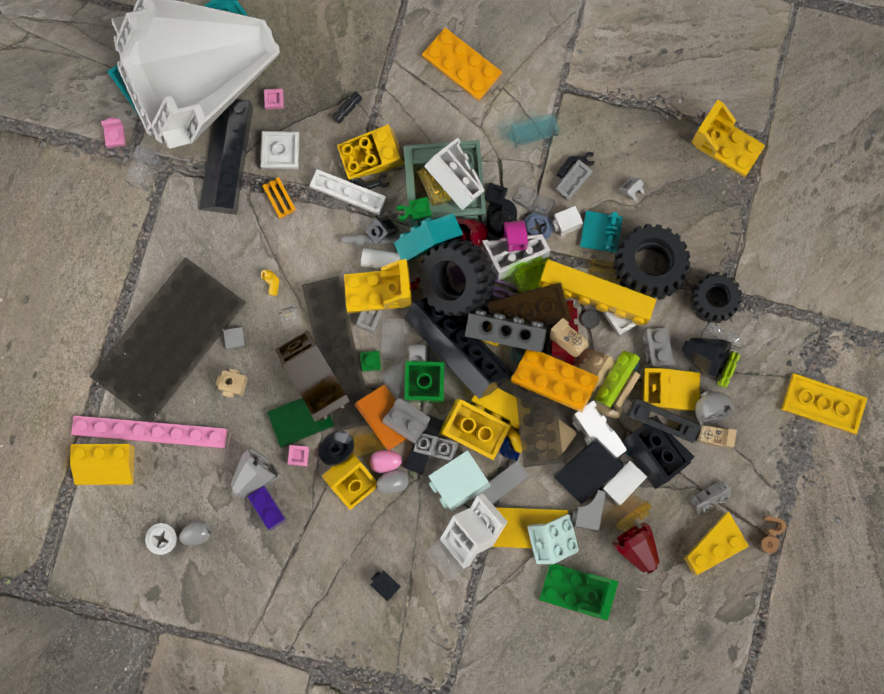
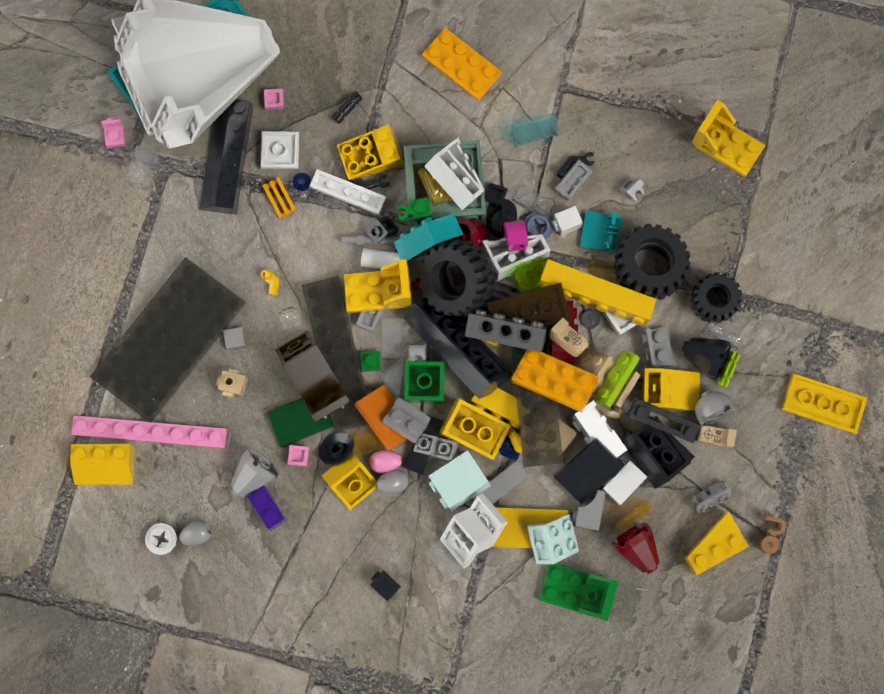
(301, 187): none -> clear blue plate

